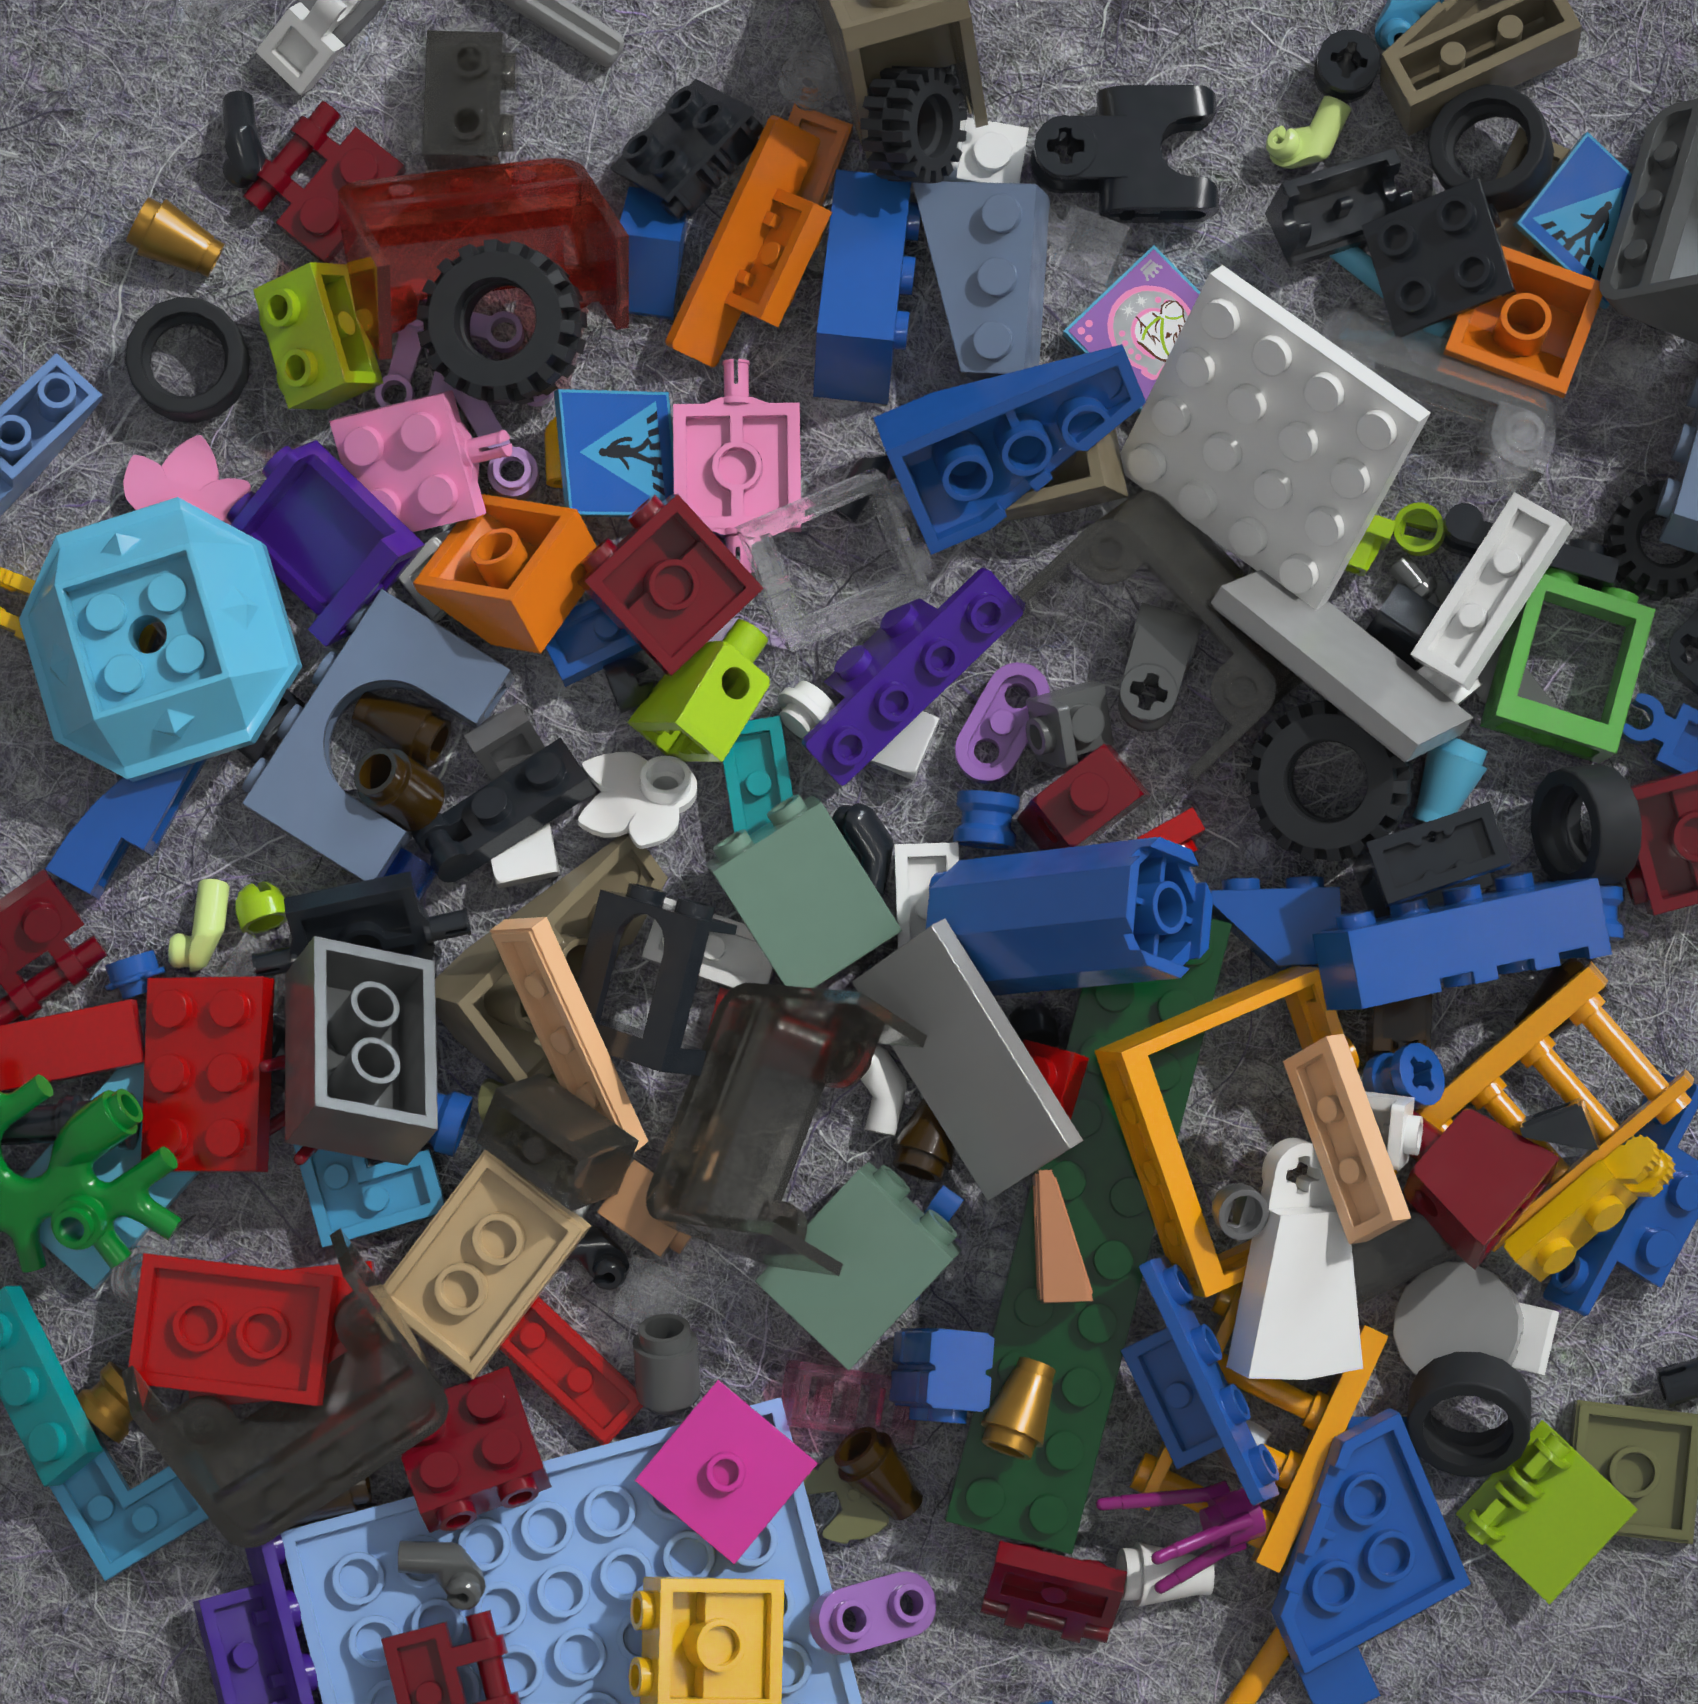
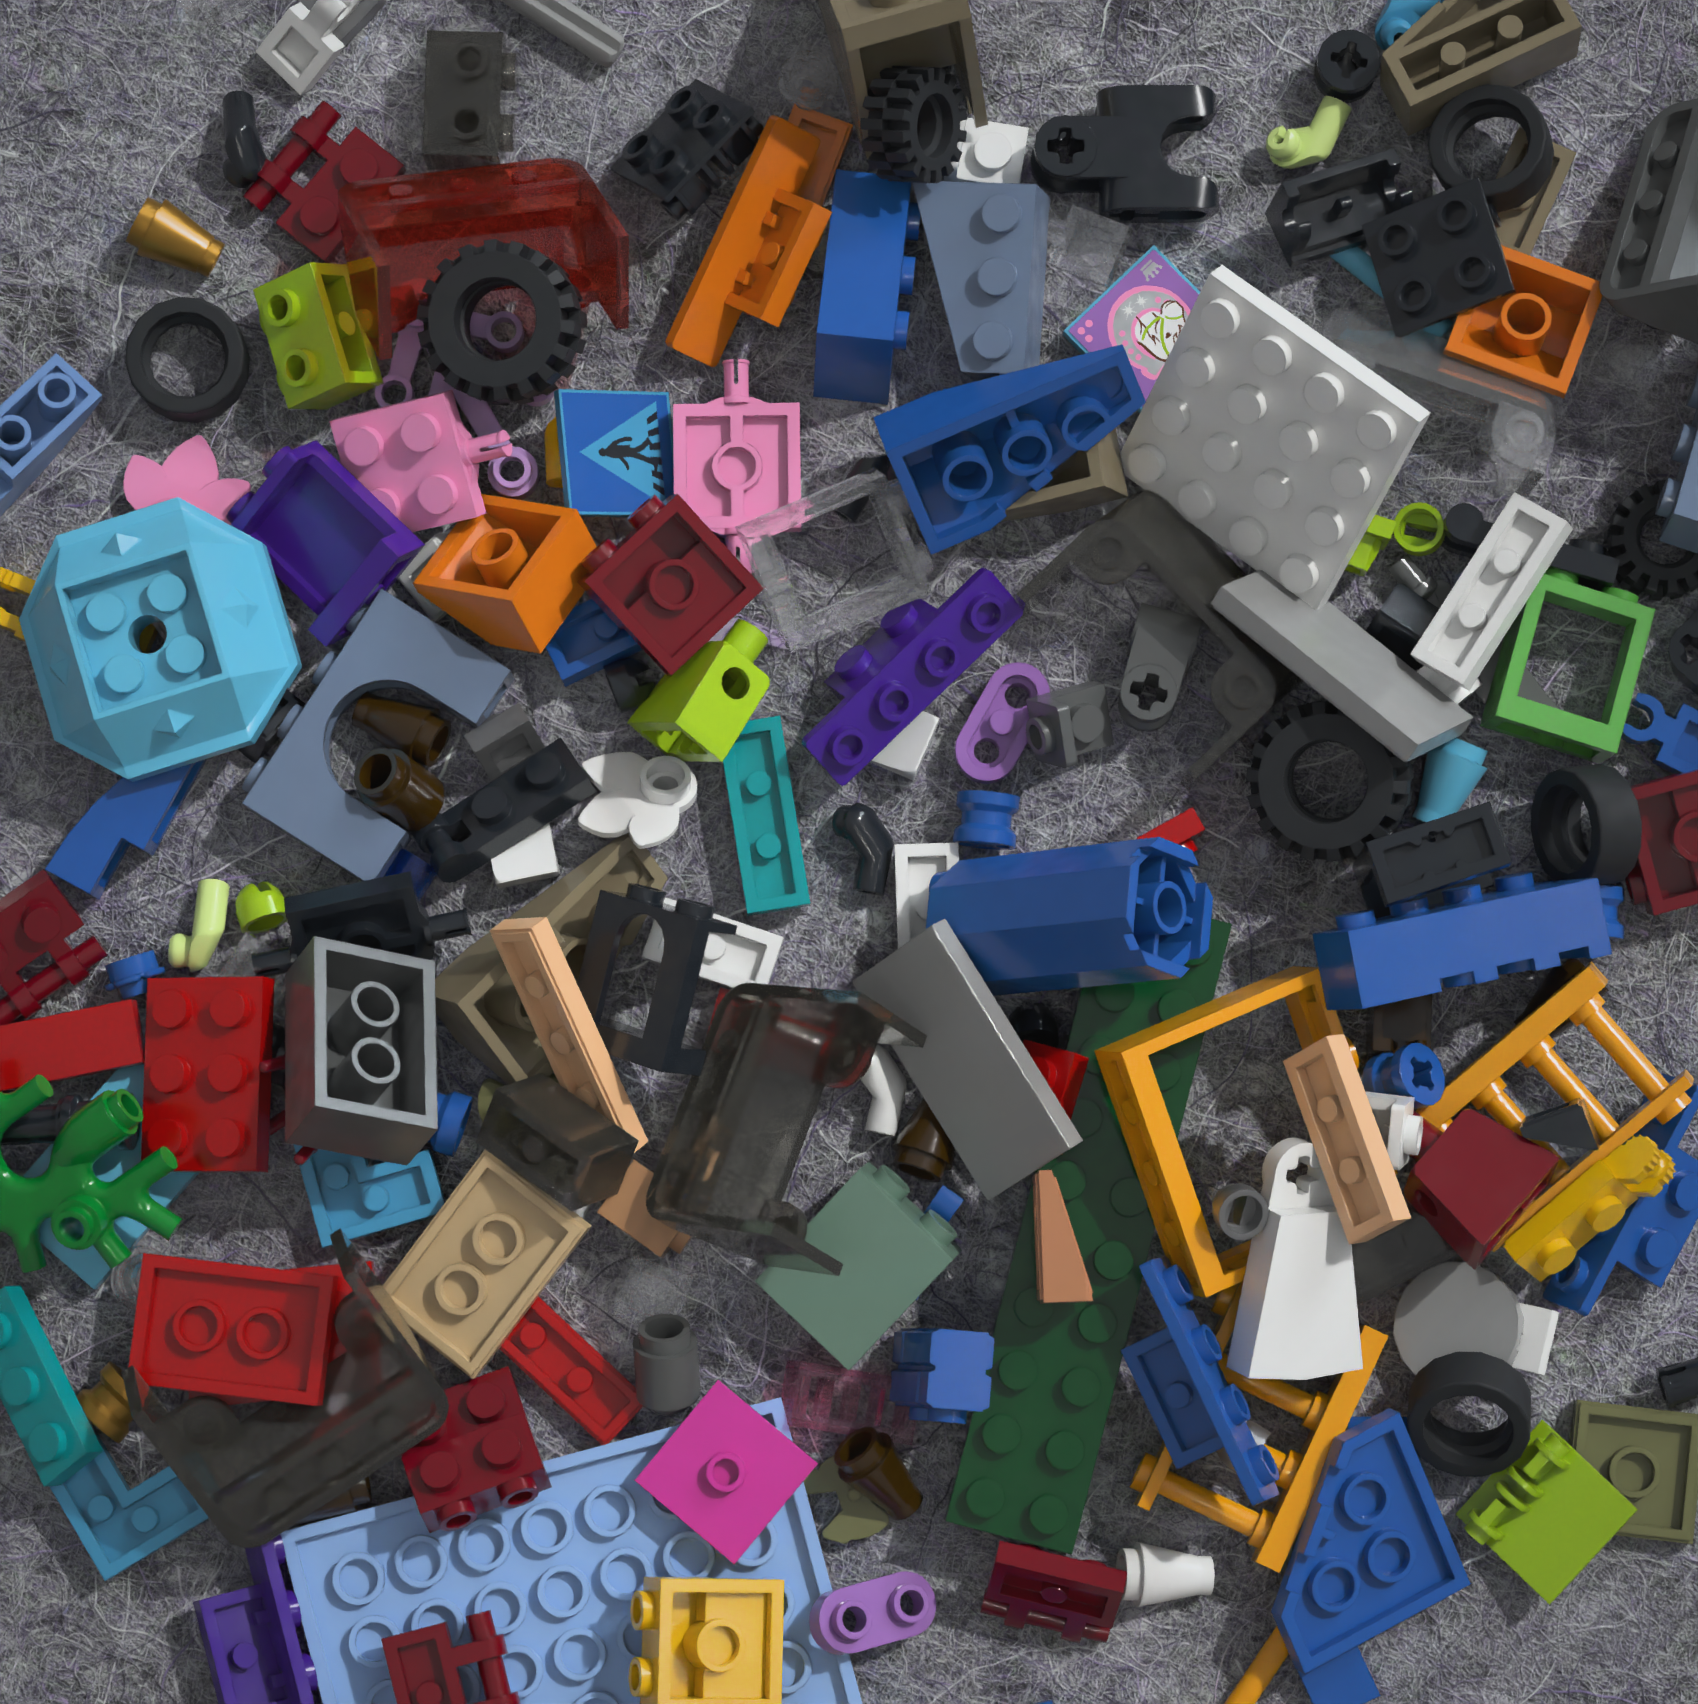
(449, 1565): dark grey arm -> none
(601, 1259): black arm -> none
(654, 254): blue slope -> none
(802, 893): sand green panel -> none
(803, 707): white plate -> none
(1020, 1410): pearl gold cone -> none
(1083, 802): dark red torso -> none
(1225, 1523): magenta plant -> none
(1280, 920): blue slope -> none
(1578, 209): piece -> none

